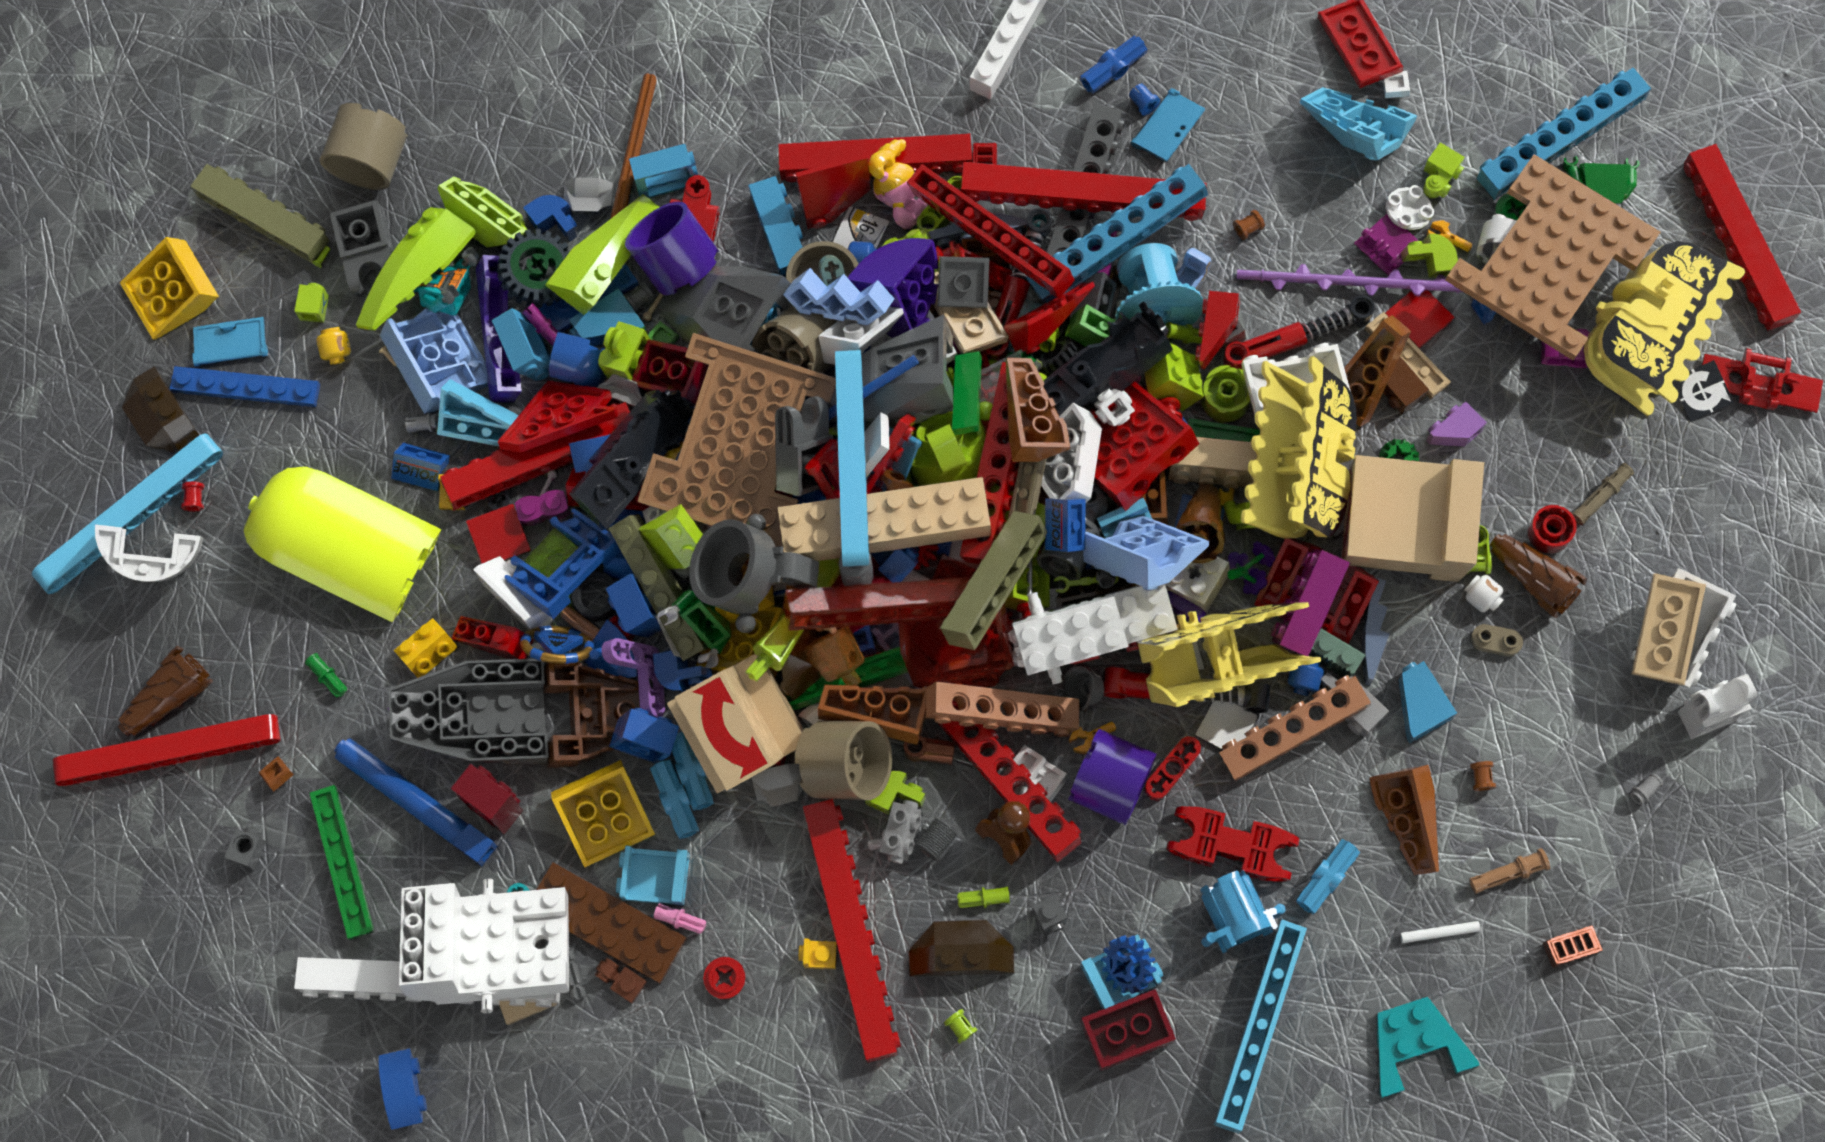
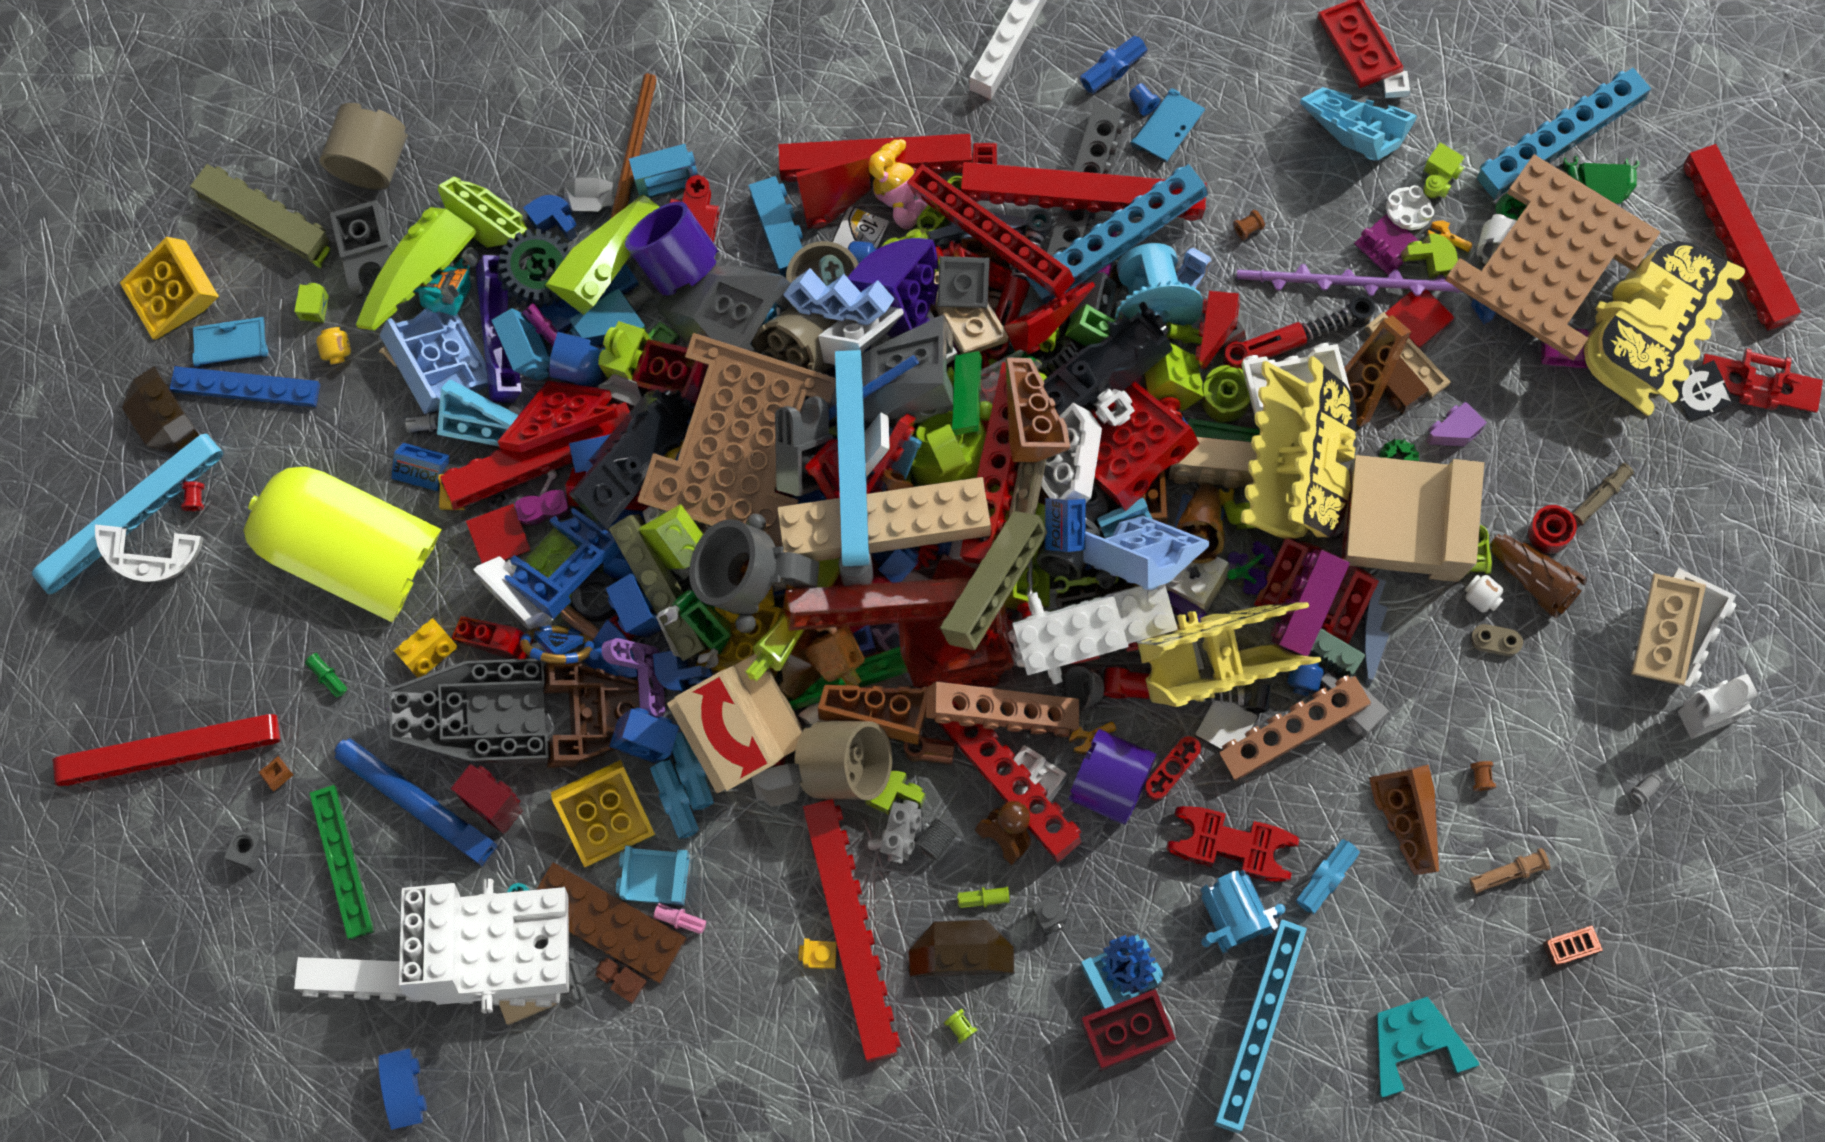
(167, 689): reddish brown cone -> none
(647, 316): tan hinge -> none
(724, 965): red gear -> none
(1422, 701): dark azure slope -> none
(1439, 932): white bar -> none

